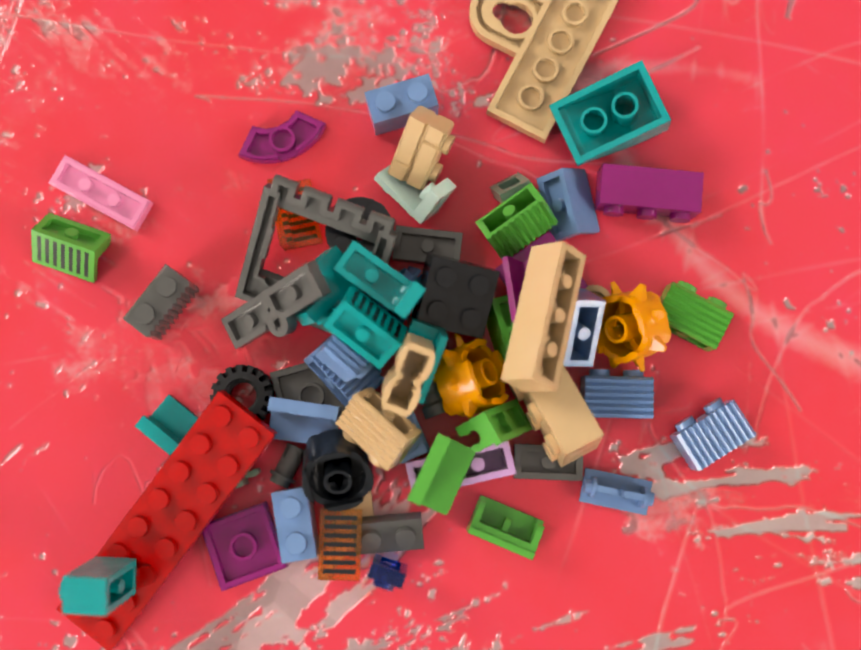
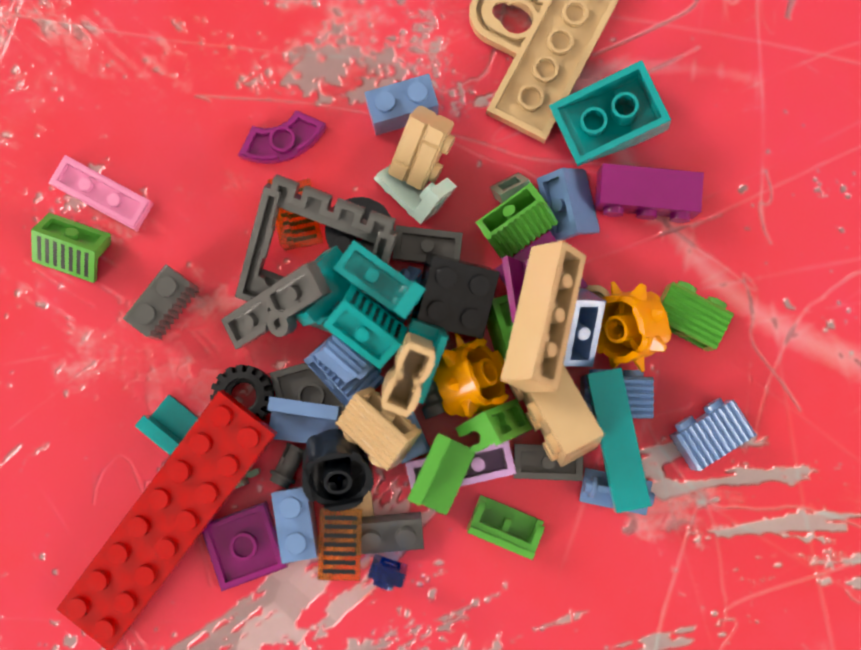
(98, 586): teal brick -> none
(619, 441): none -> teal tile

